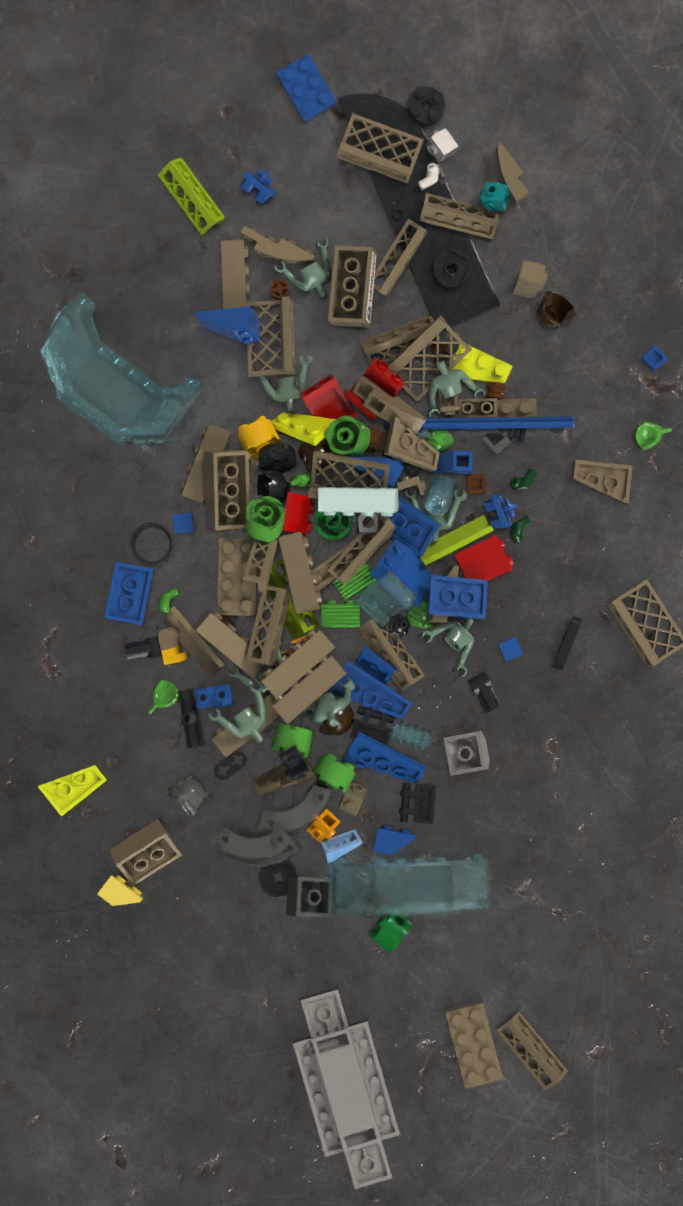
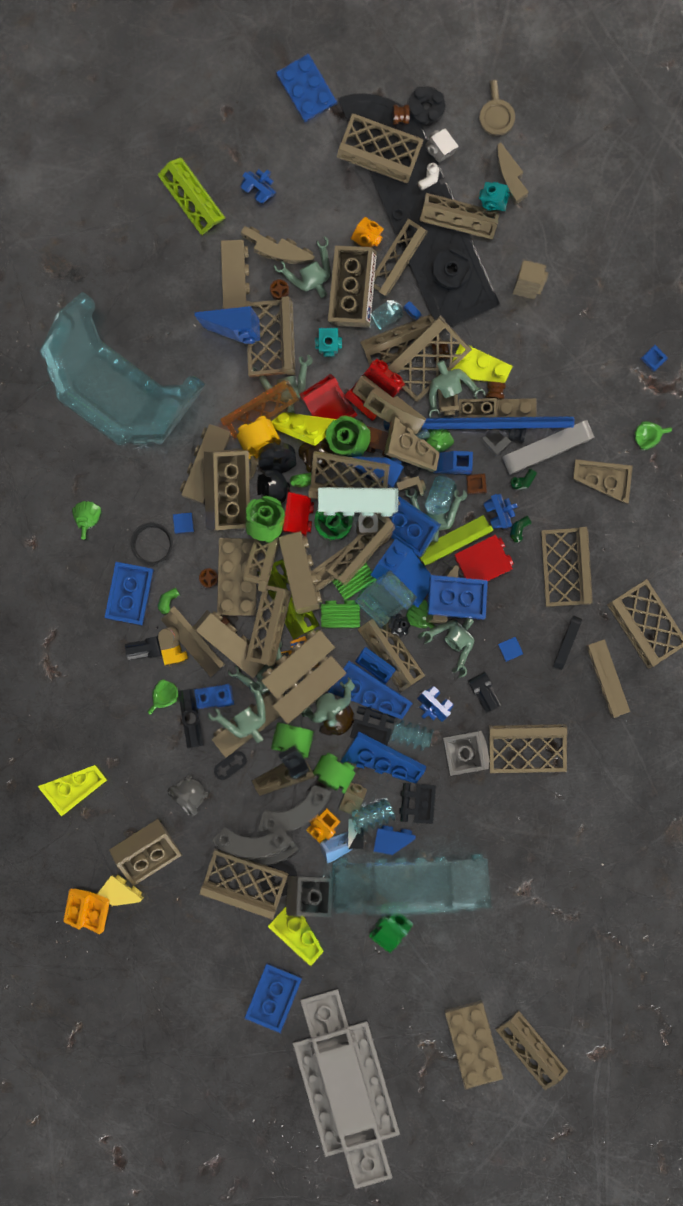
(86, 515): none -> bright green piece
(86, 910): none -> light orange slope
(206, 576): none -> reddish brown wheel
(239, 899): none -> dark tan fence
(259, 401): none -> clear orange fence
(273, 998): none -> blue plate
(297, 935): none -> neon yellow wing
(326, 335): none -> teal brick
(355, 840): none -> sticker
(367, 233): none -> light orange brick
(372, 814): none -> clear light blue piece
(387, 313): none -> clear light blue bracket
(400, 114): none -> reddish brown wheel
(412, 311): none -> blue tile
(432, 707): none -> blue hips
(496, 115): none -> dark tan piece
(528, 731): none -> dark tan fence
(548, 447): none -> light grey beam
(555, 309): dark brown helmet -> none
(584, 567): none -> dark tan fence
(608, 678): none -> dark tan fence

